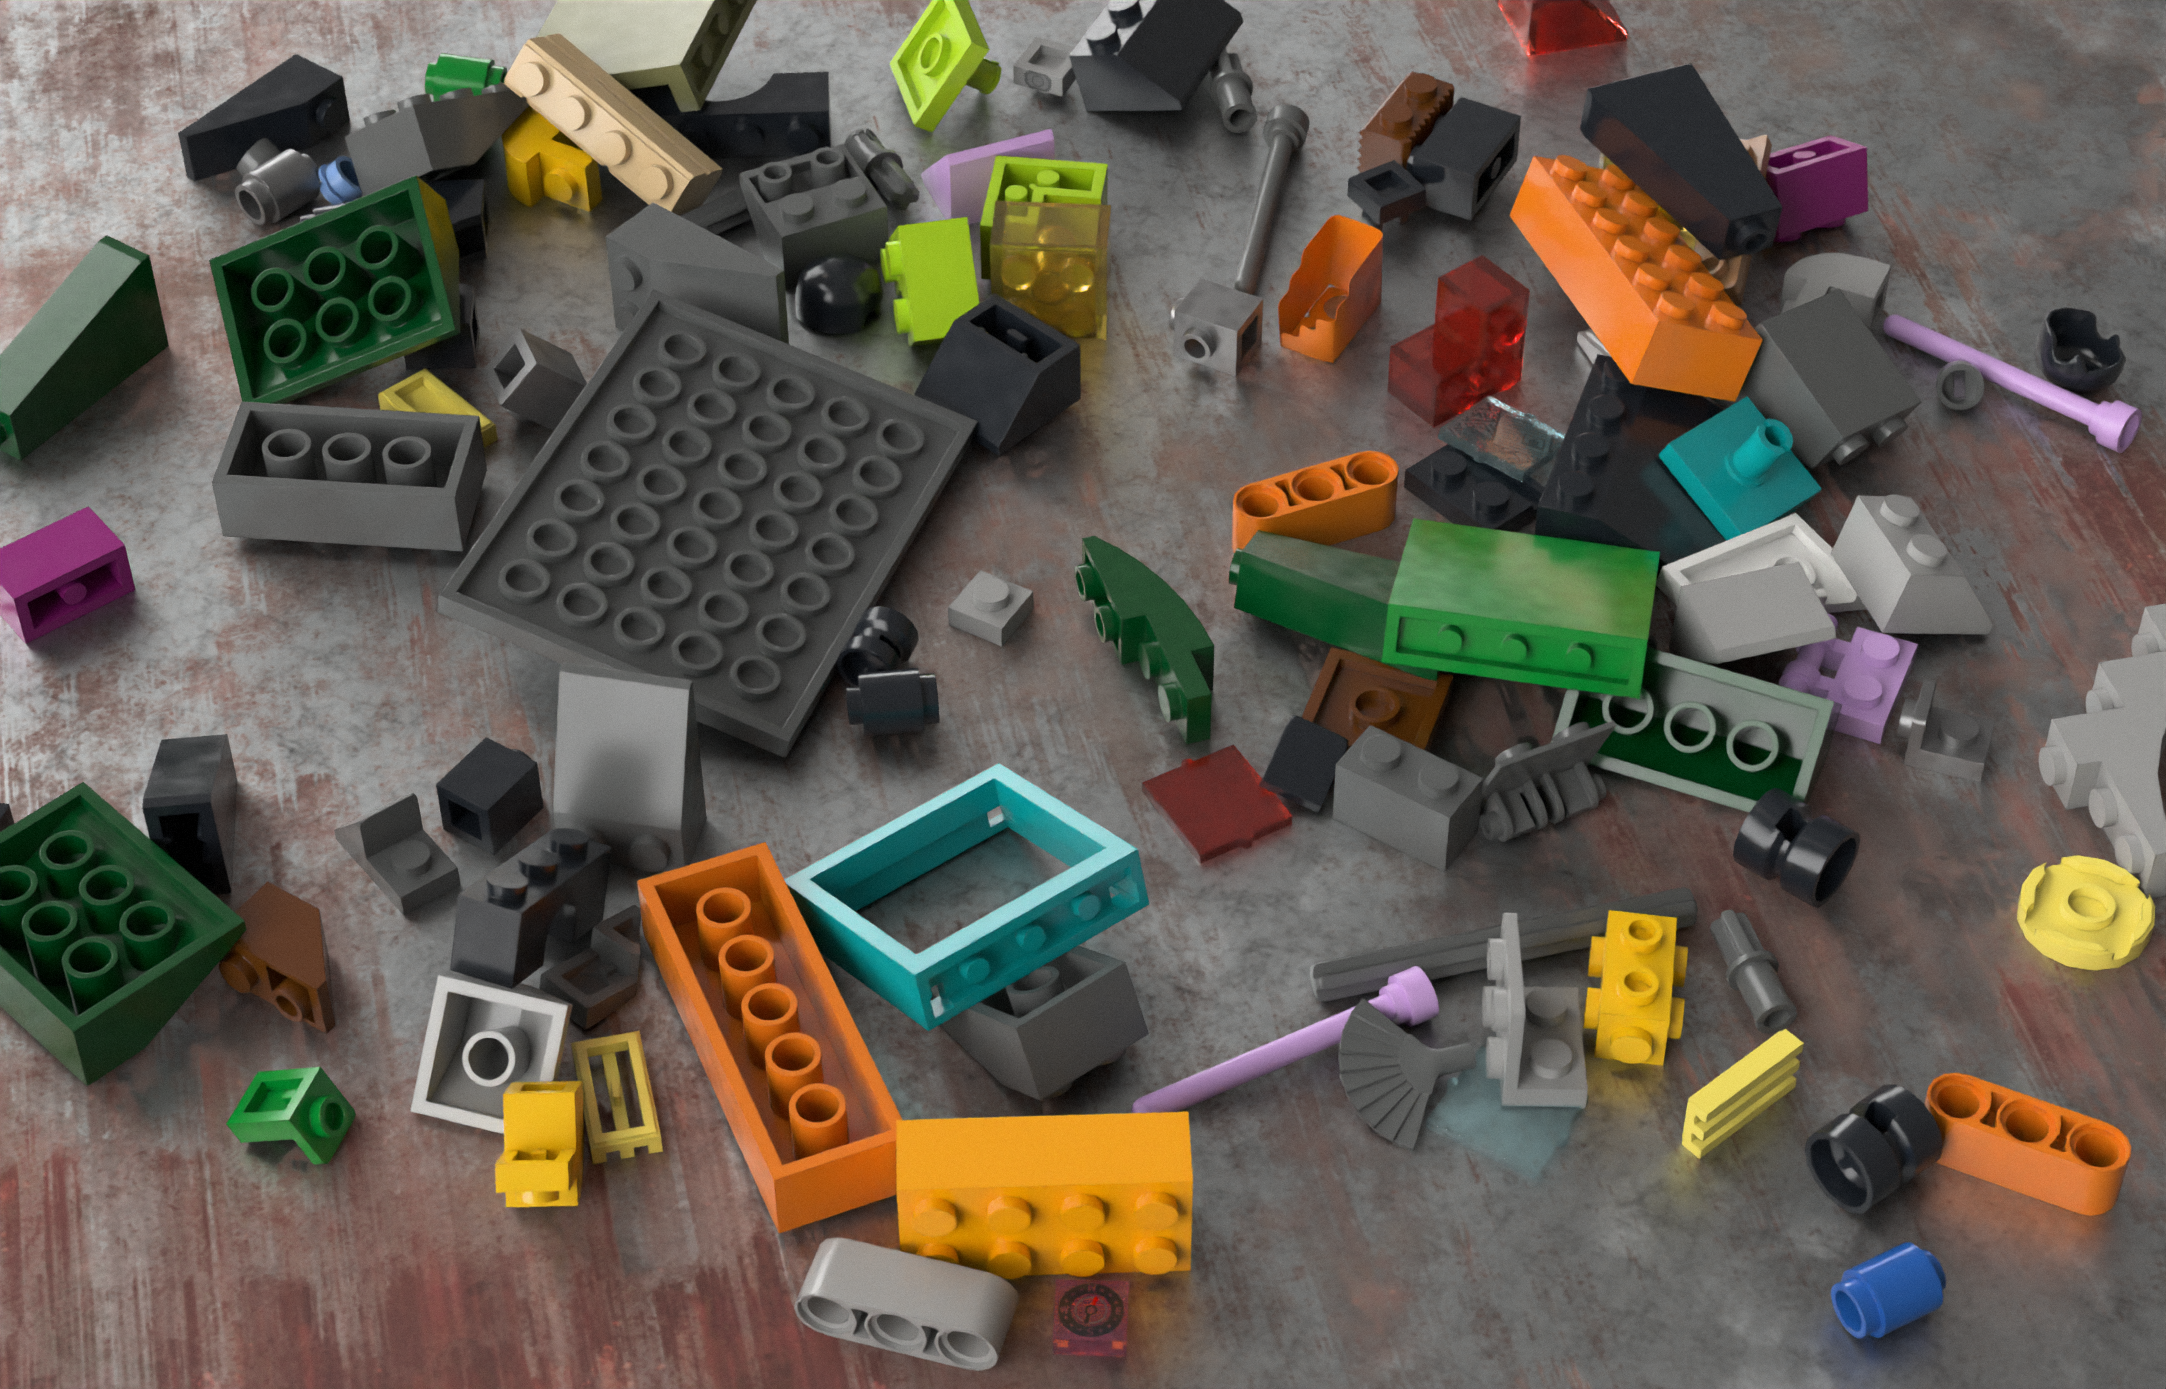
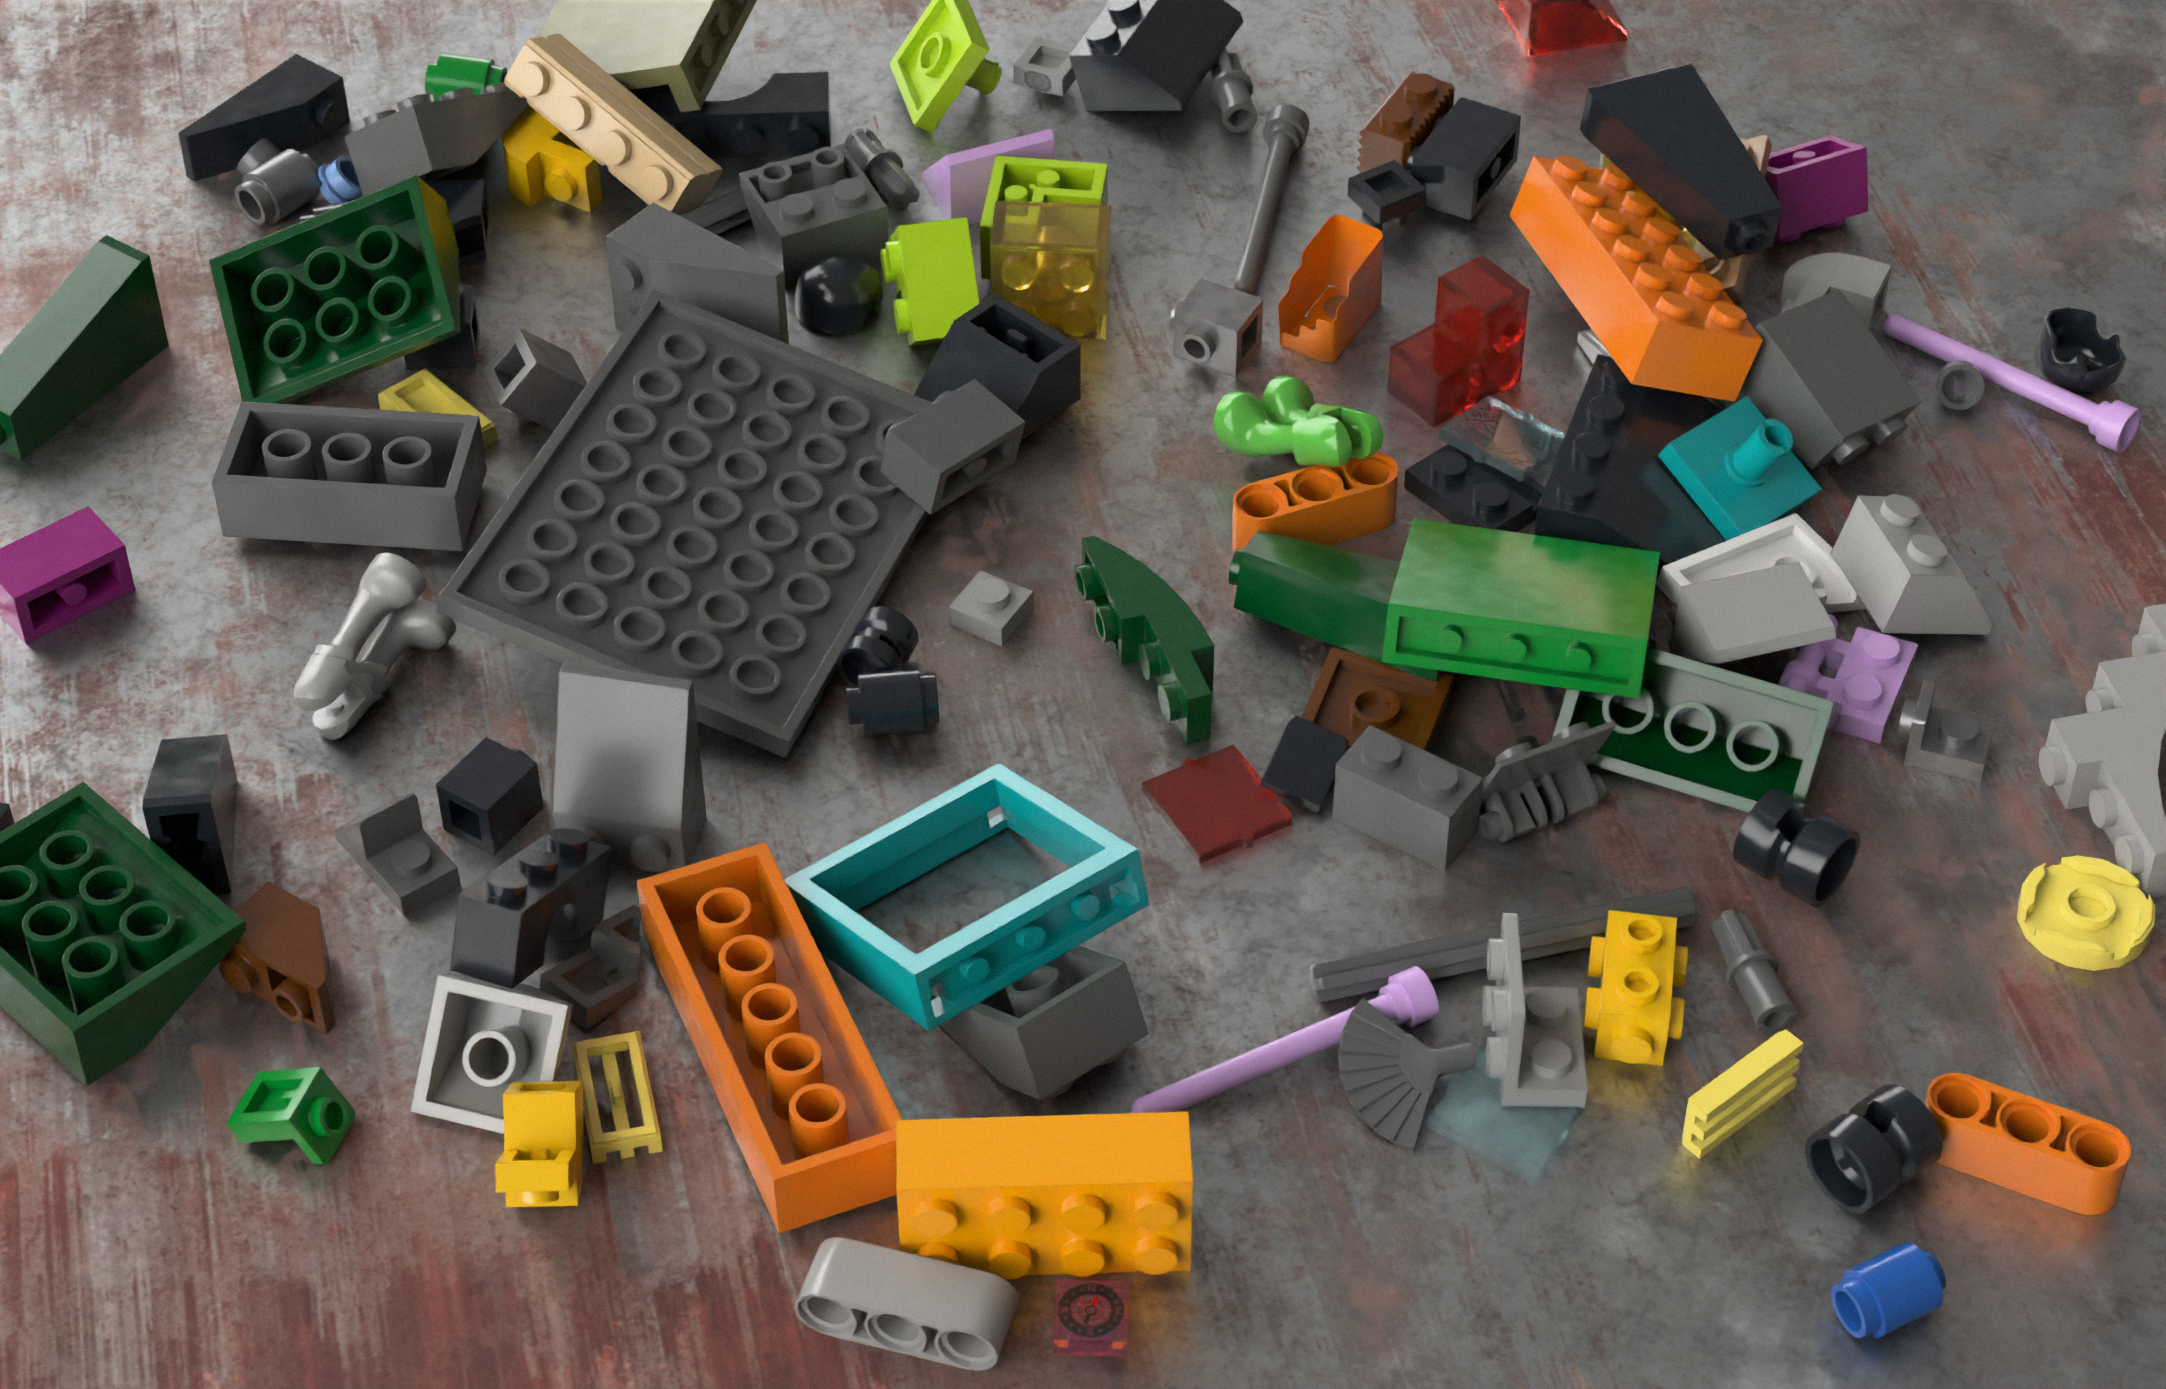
(346, 688): none -> light grey piece
(951, 446): none -> dark grey brick
(1294, 424): none -> bright green piece

